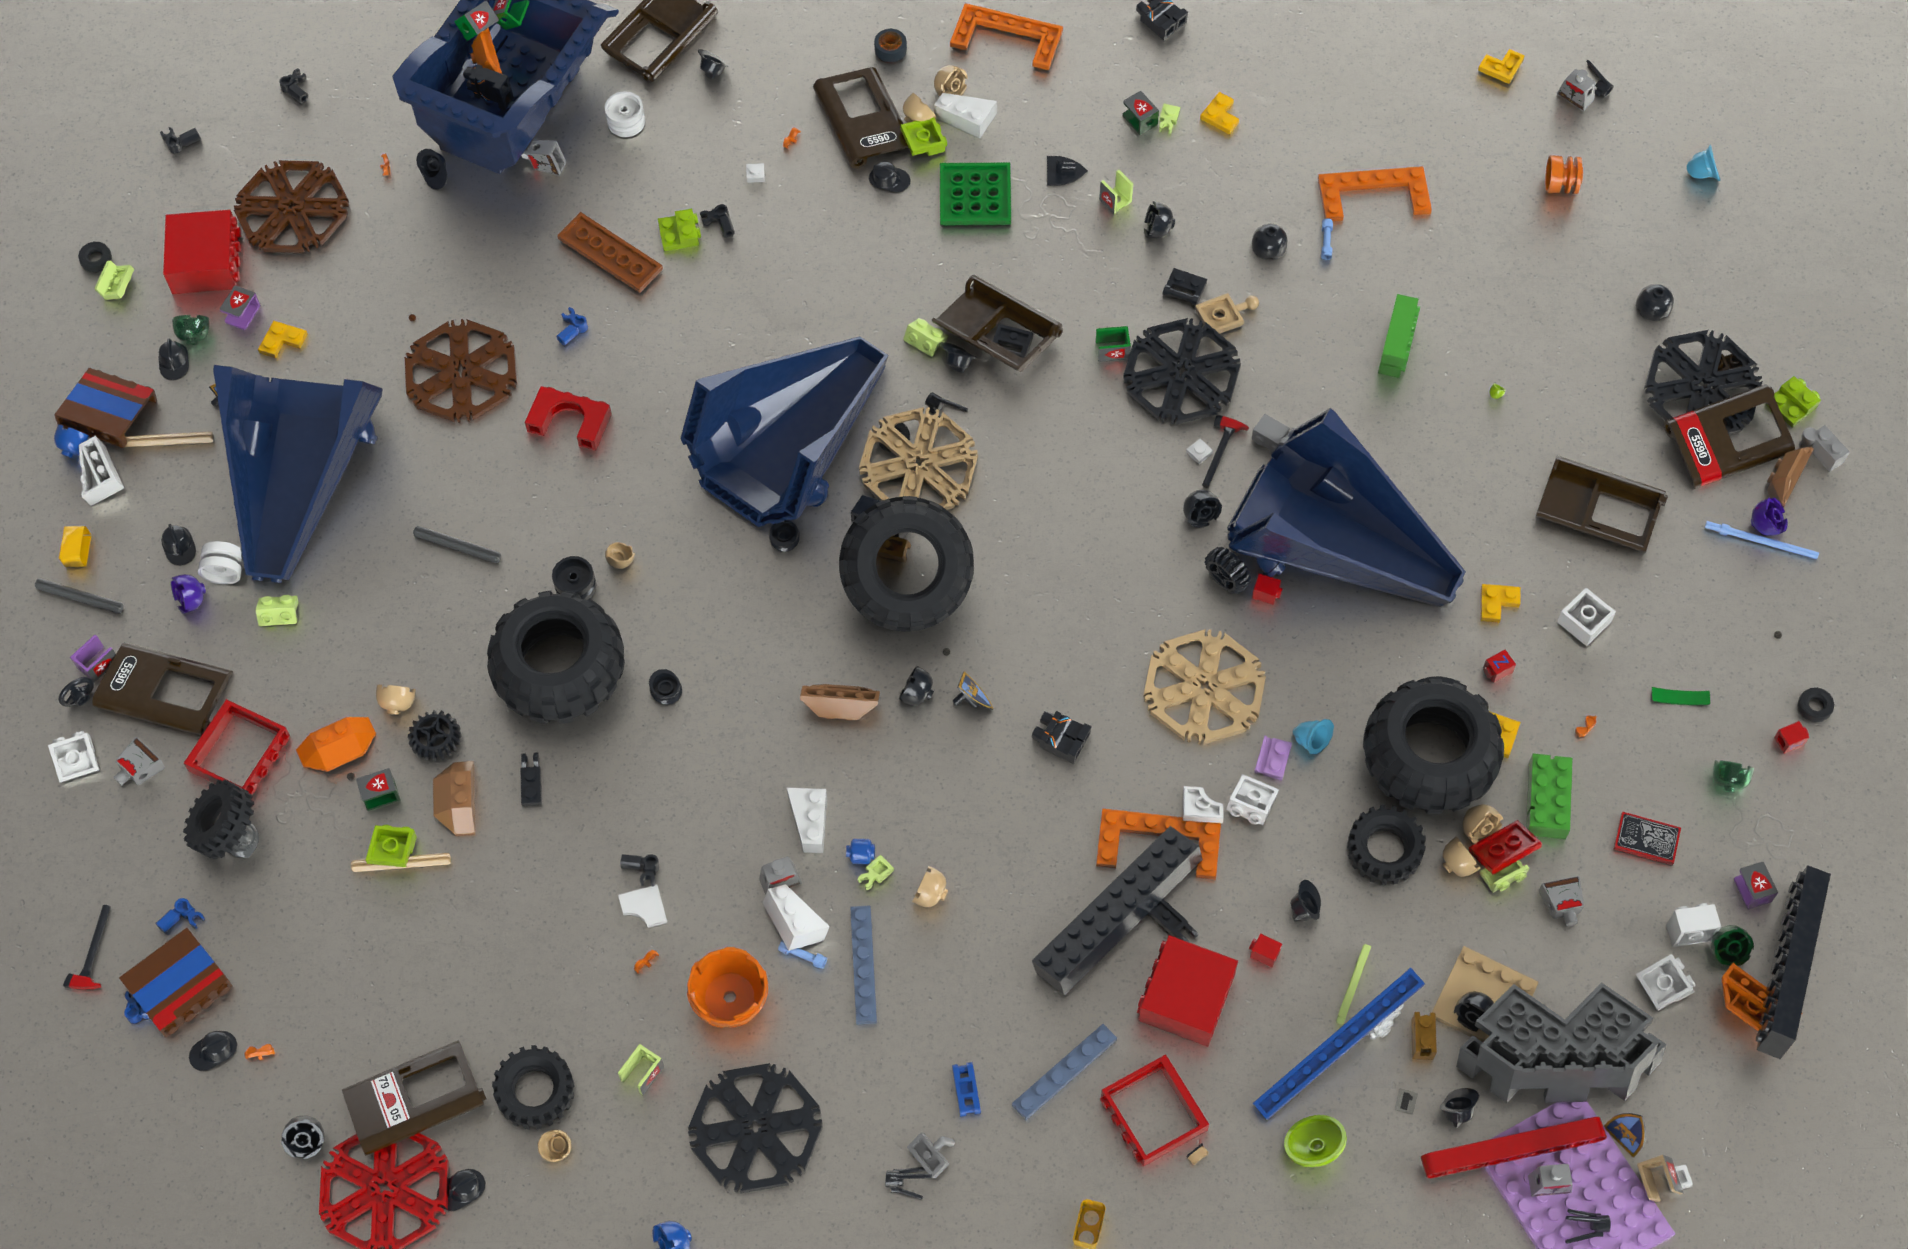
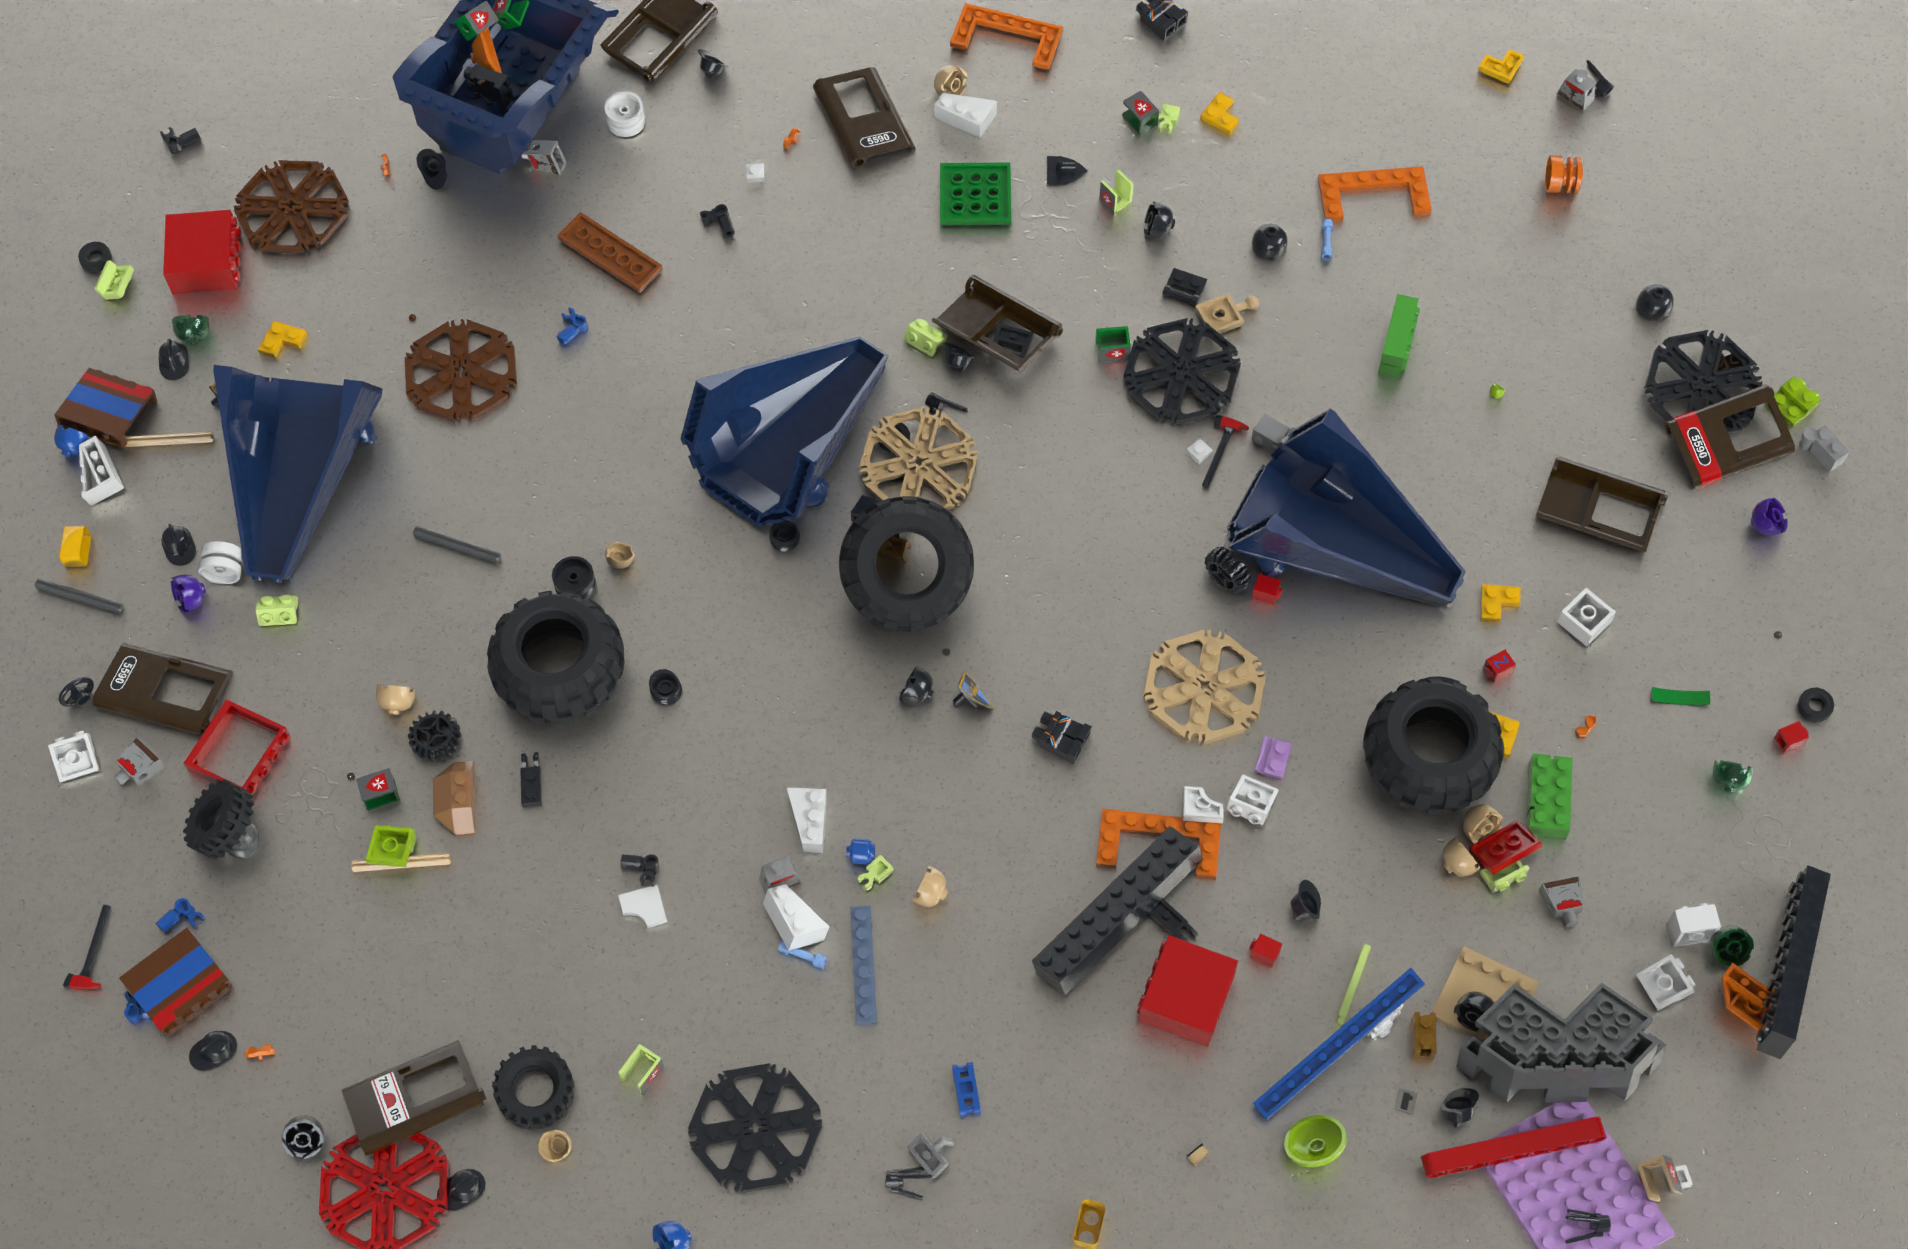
(87, 652): medium lavender piece -> none
(240, 306): piece -> none
(289, 85): black bar -> none
(336, 743): orange wedge -> none
(551, 402): red arch -> none
(640, 963): orange piece -> none
(679, 230): lime plate -> none
(726, 973): orange piece -> none
(839, 700): medium nougat wedge -> none
(888, 177): black piece -> none
(890, 45): black wheel -> none
(916, 110): tan cylinder -> none
(924, 137): lime plate -> none
(1064, 1071): sand blue plate -> none
(1163, 1064): red window -> none
(1201, 508): black cylinder -> none
(1314, 734): medium azure piece -> none
(1397, 823): black tyre -> none
(1553, 1180): light grey torso -> none
(1628, 1131): shield -> none
(1647, 838): tile -> none
(1703, 165): medium azure piece -> none
(1725, 529): light blue bar -> none
(1755, 885): piece -> none
(1787, 474): medium nougat wedge -> none

